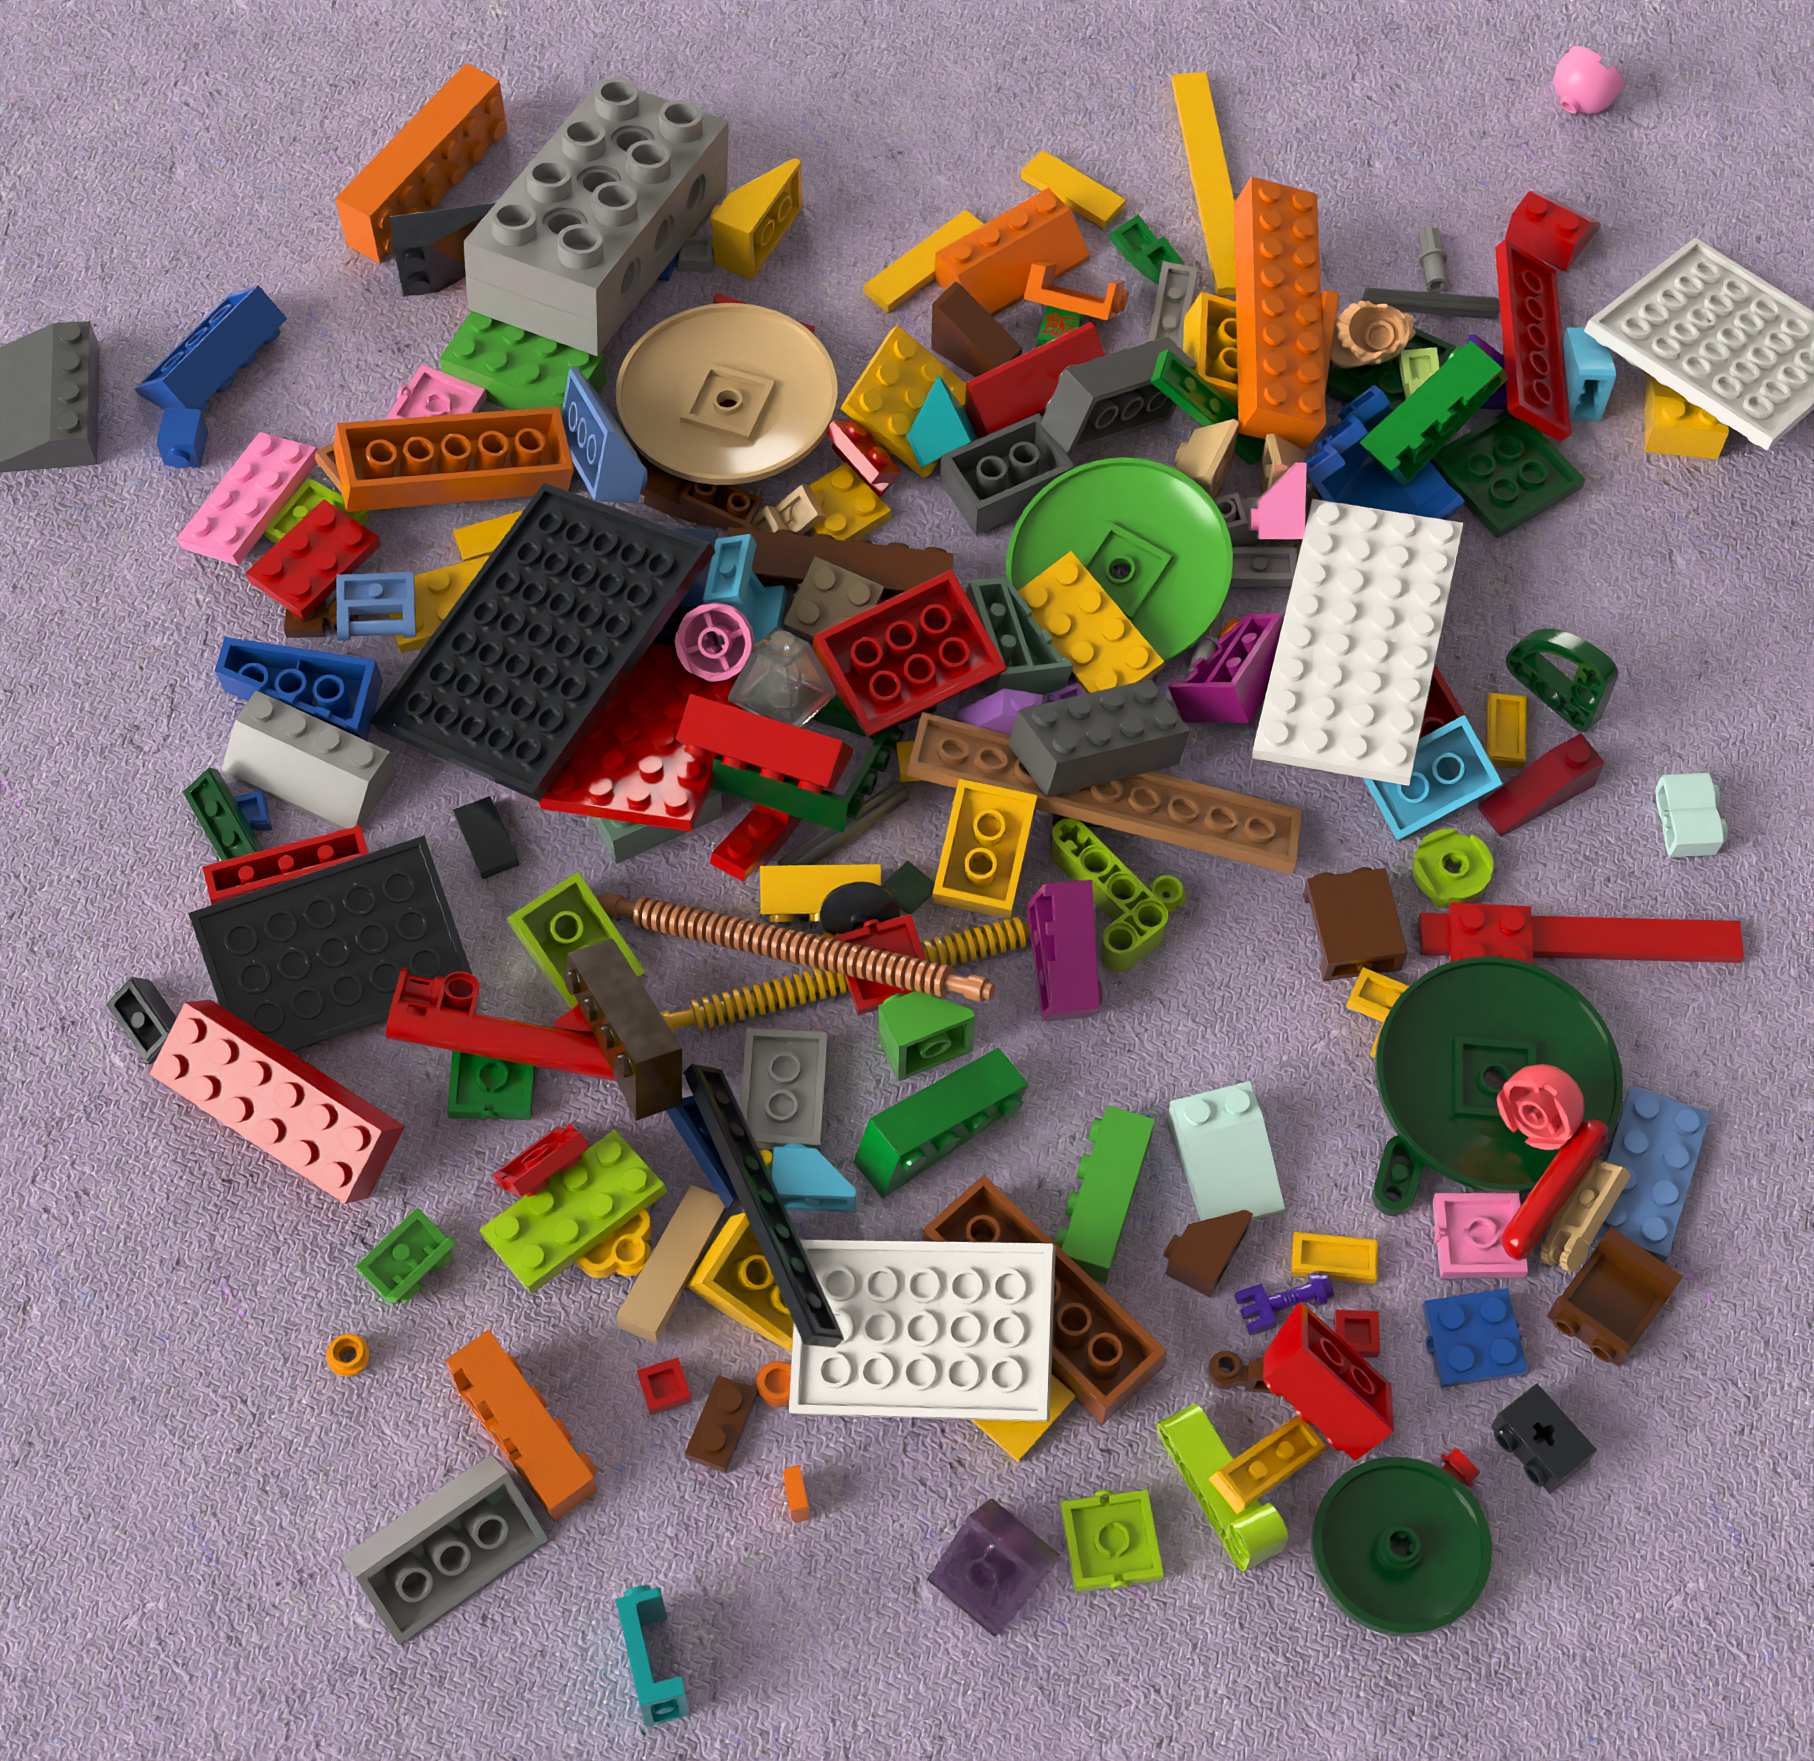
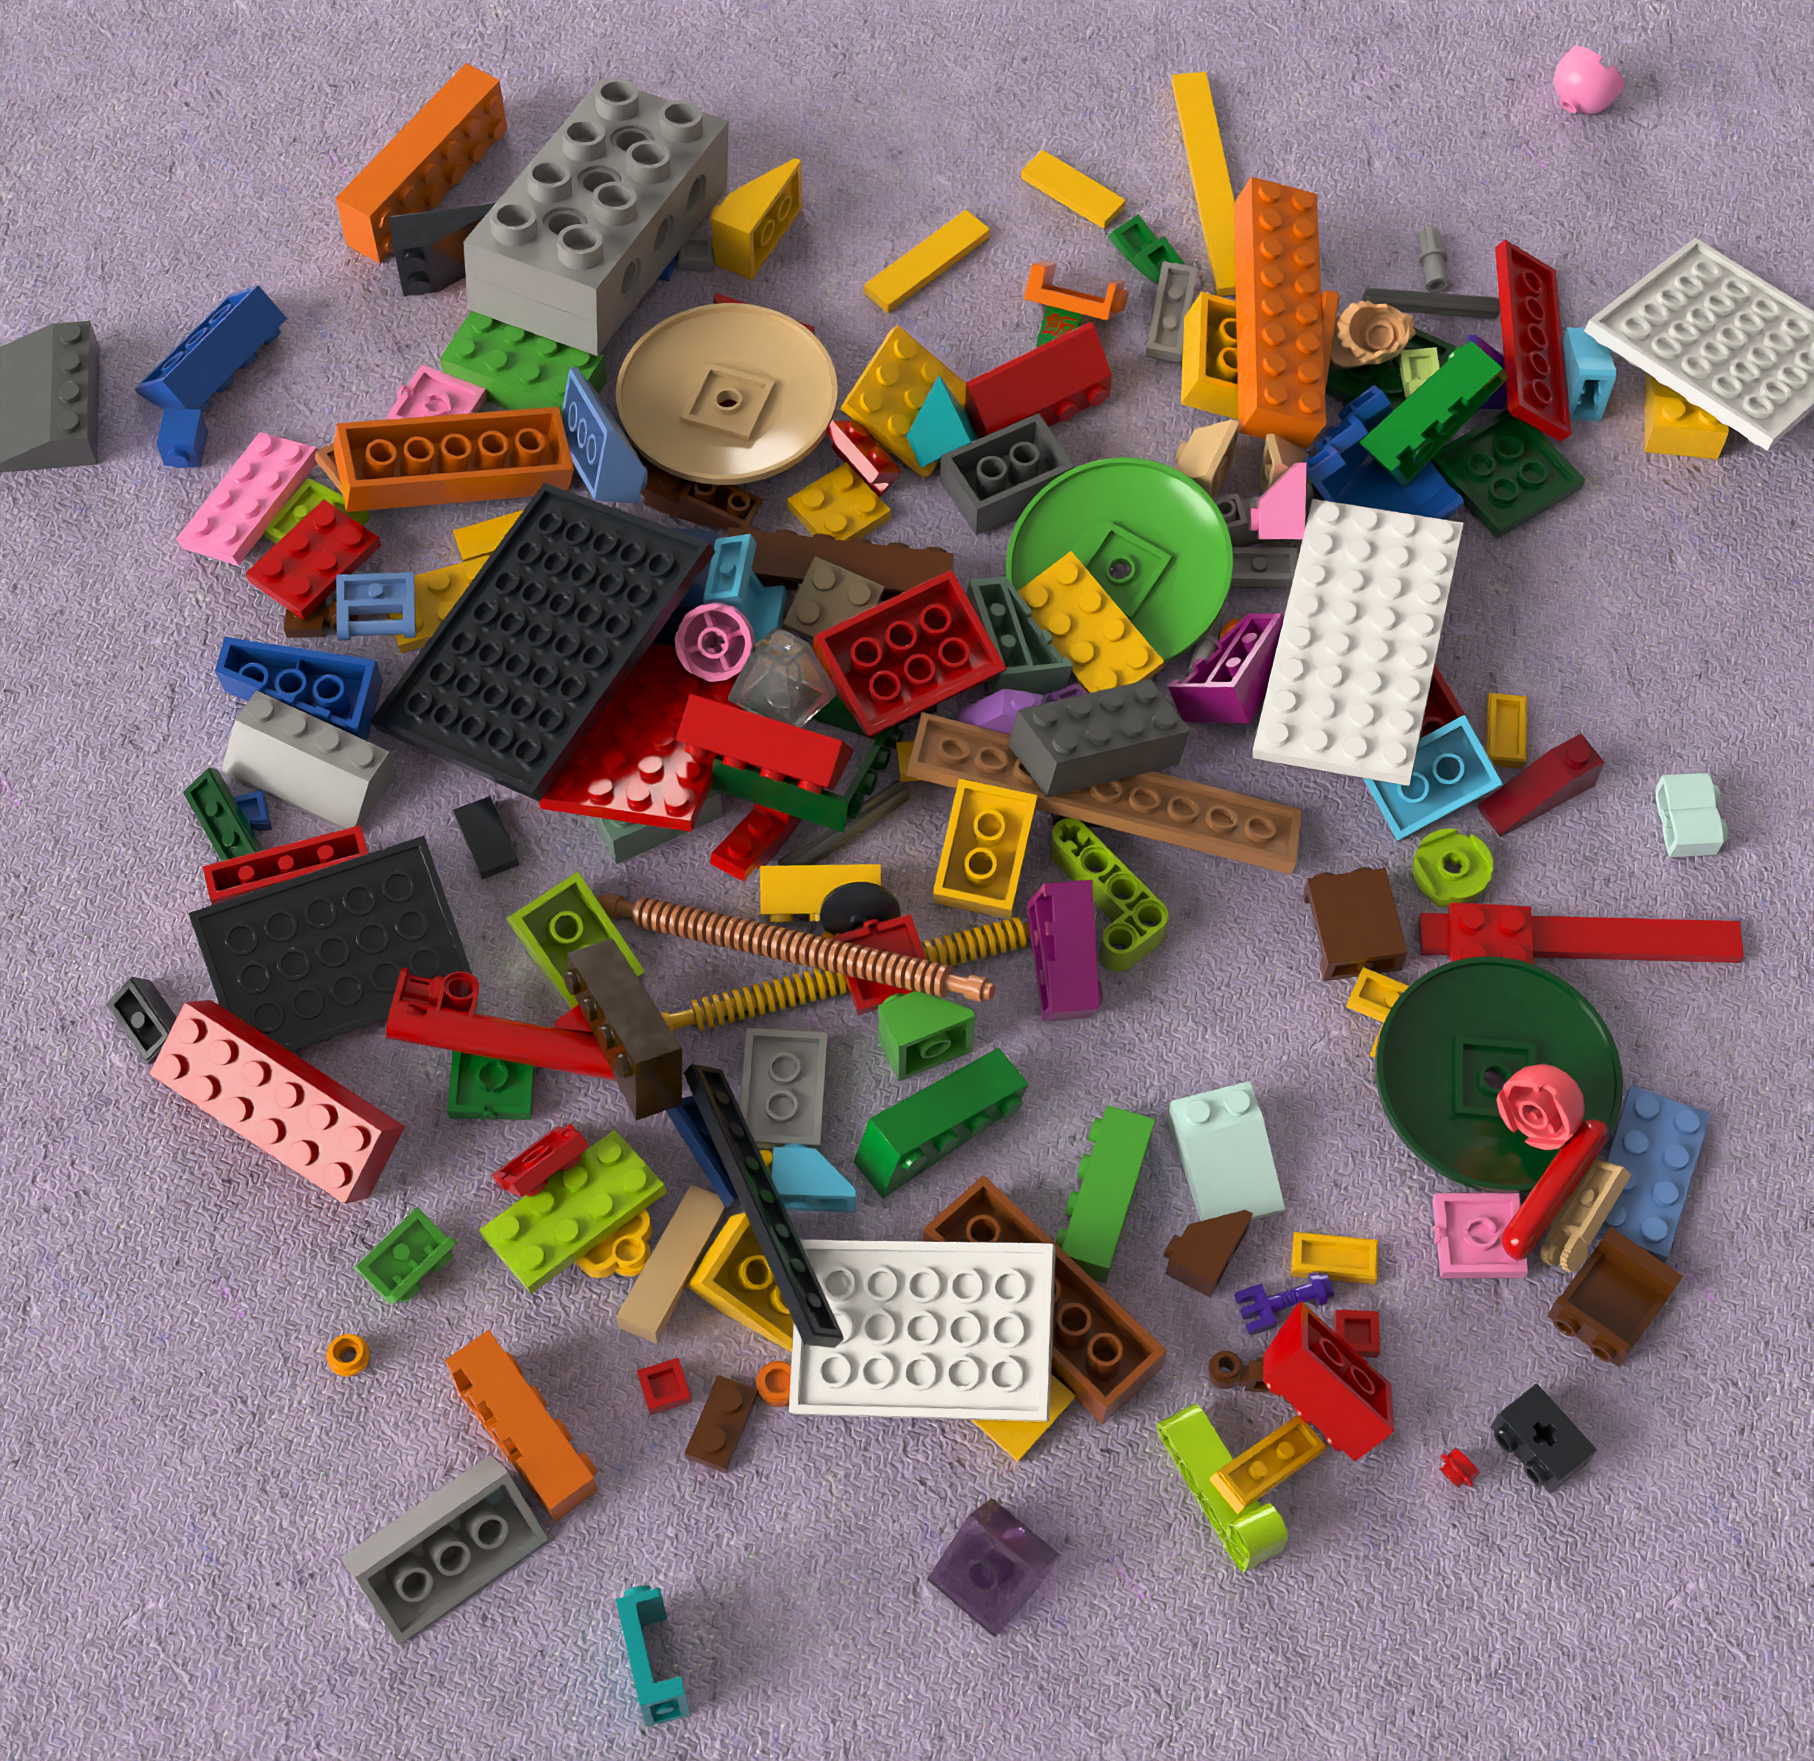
(795, 513): tan slope -> none
(796, 1494): orange tile -> none
(910, 887): clear green tile -> none
(969, 334): reddish brown slope -> none
(998, 256): orange slope -> none
(1109, 397): dark grey brick -> none
(1111, 1540): lime plate -> none
(1171, 886): lime plate -> none
(1201, 401): green tile -> none
(1396, 1178): dark green plate -> none
(1401, 1547): dark green dish -> none
(1474, 1338): blue plate -> none
(1550, 230): red slope -> none
(1575, 701): dark green beam -> none

